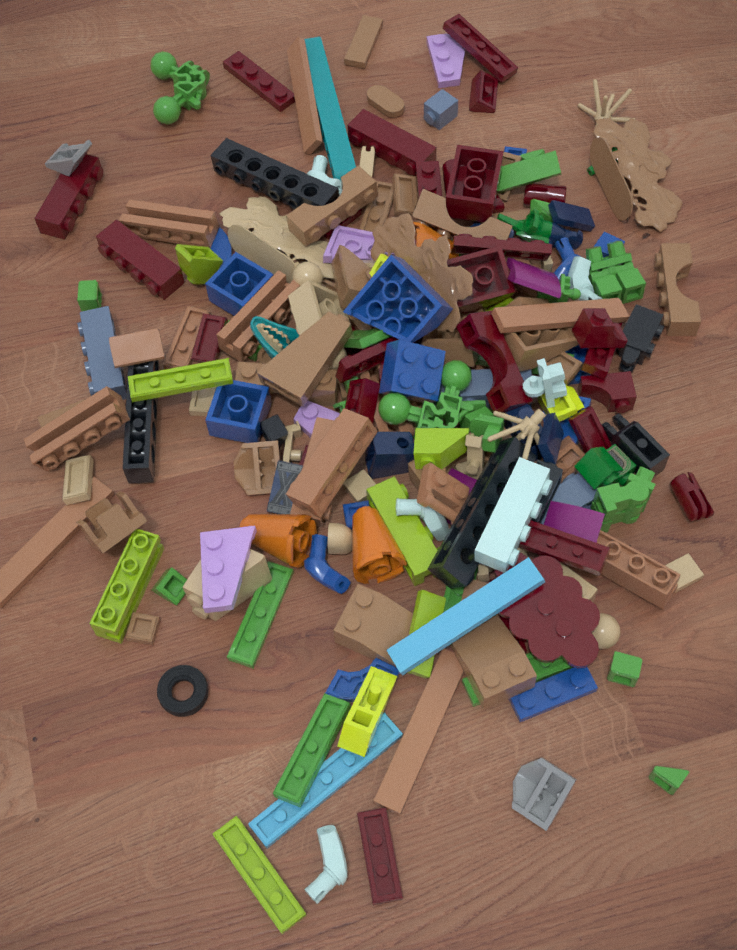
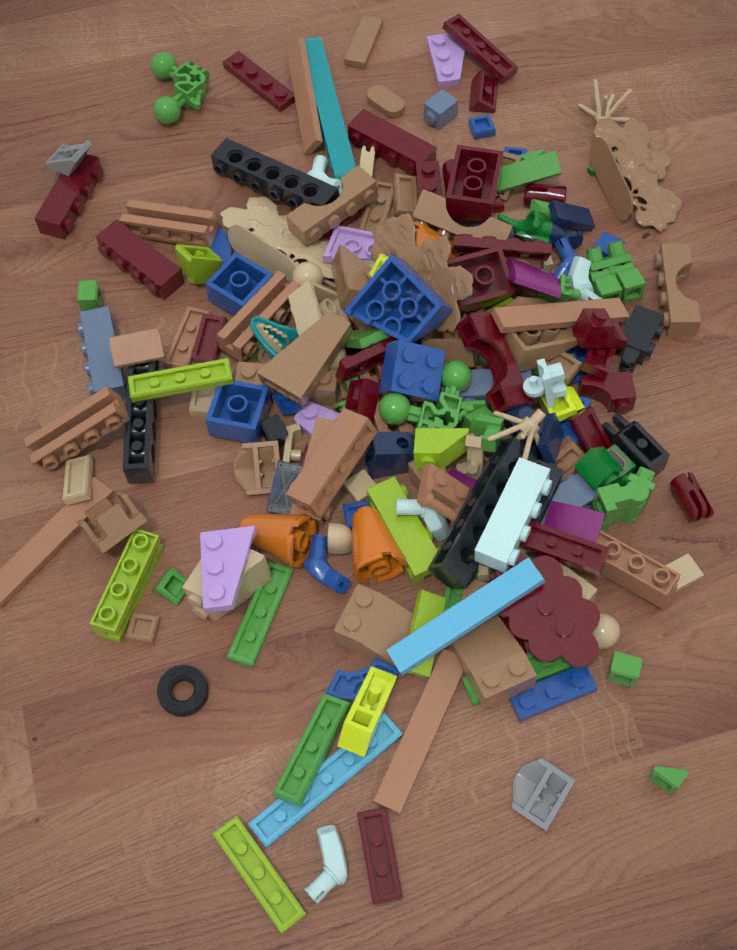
(285, 404): none -> blue tile
(481, 127): none -> blue tile

